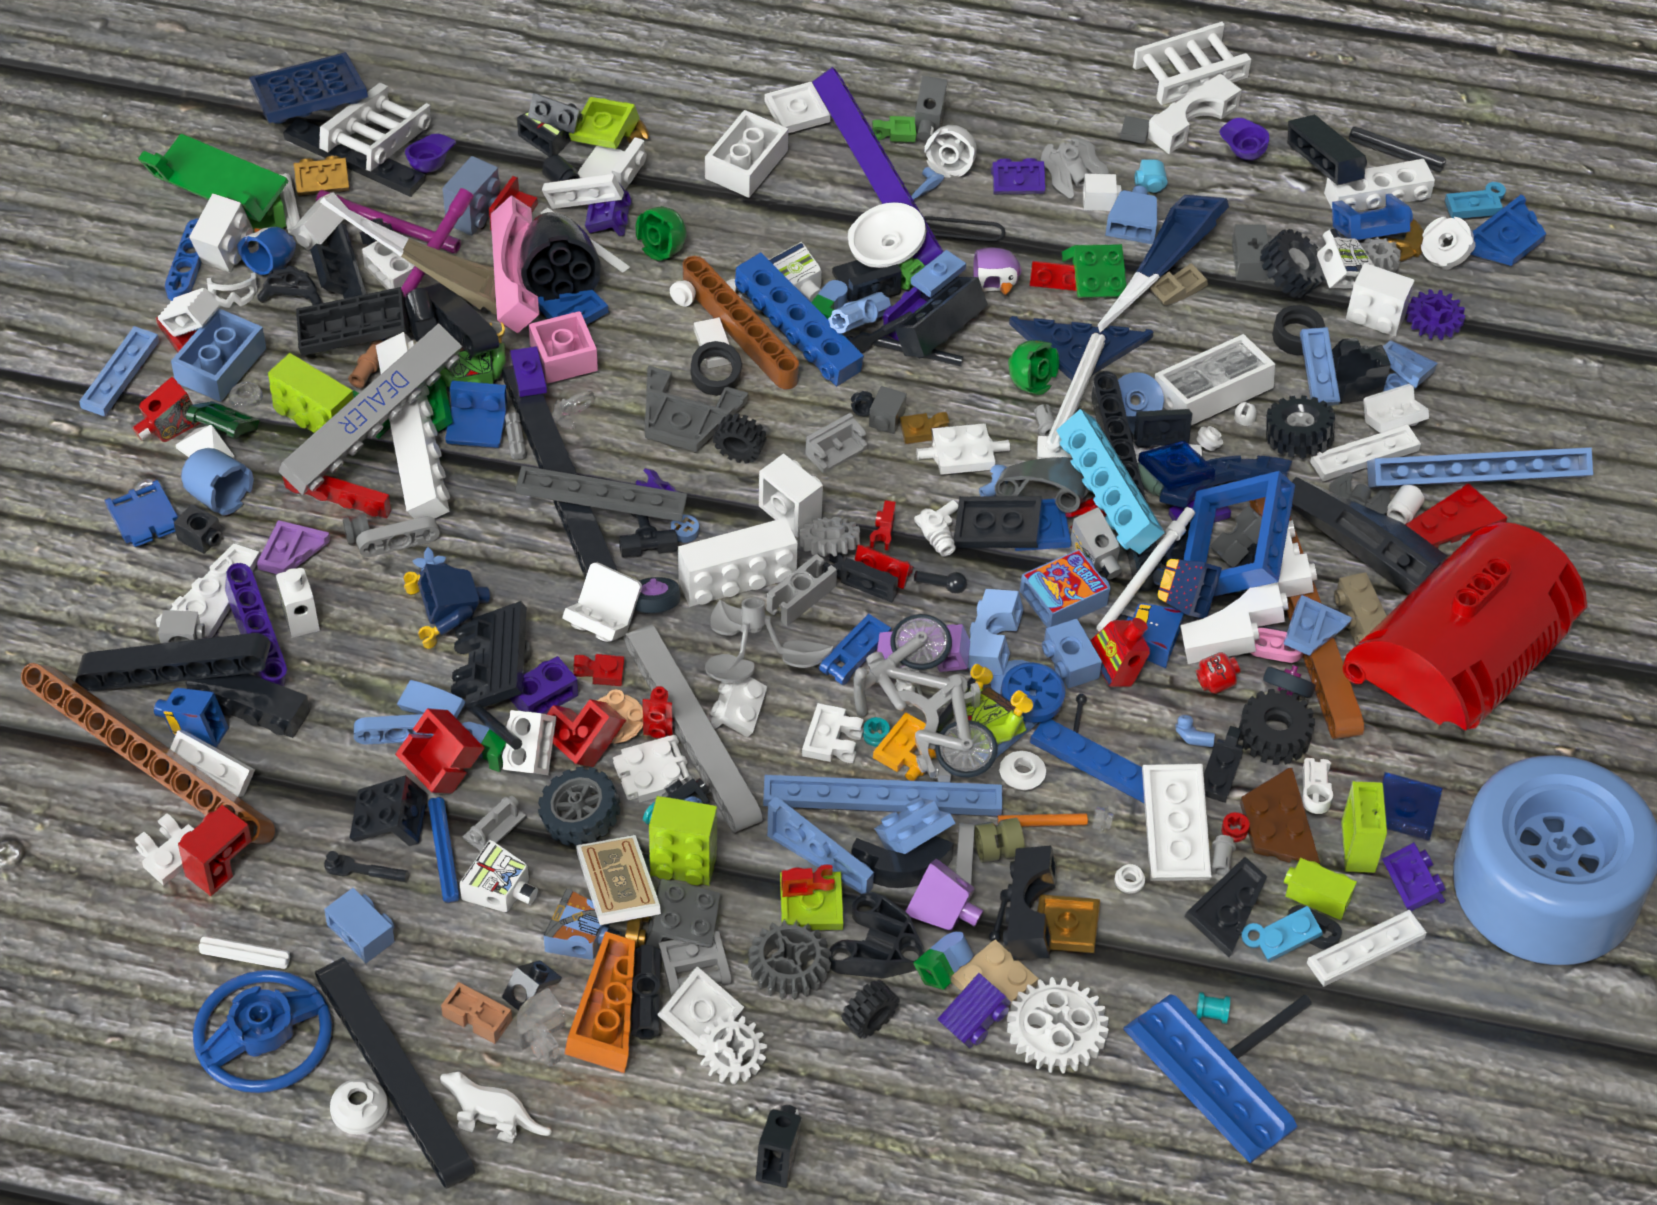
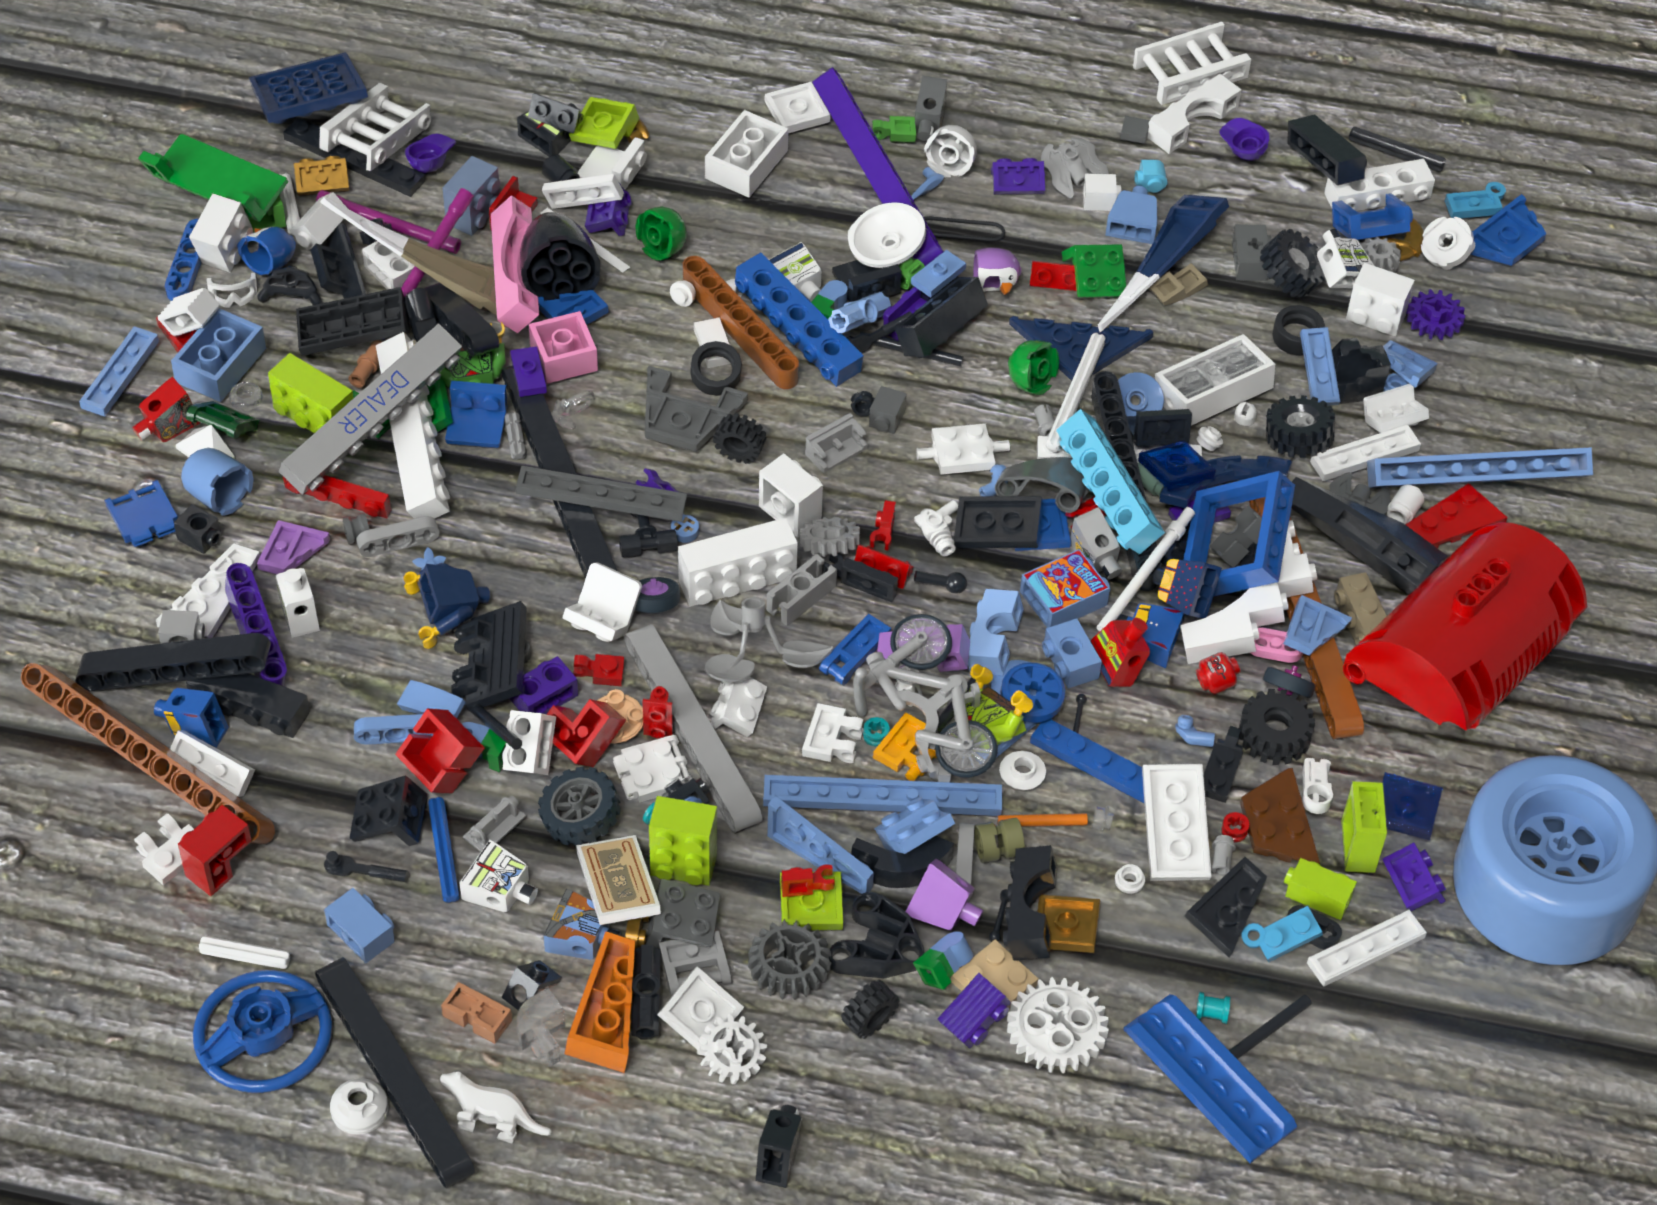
(919, 428): pearl gold plate -> none

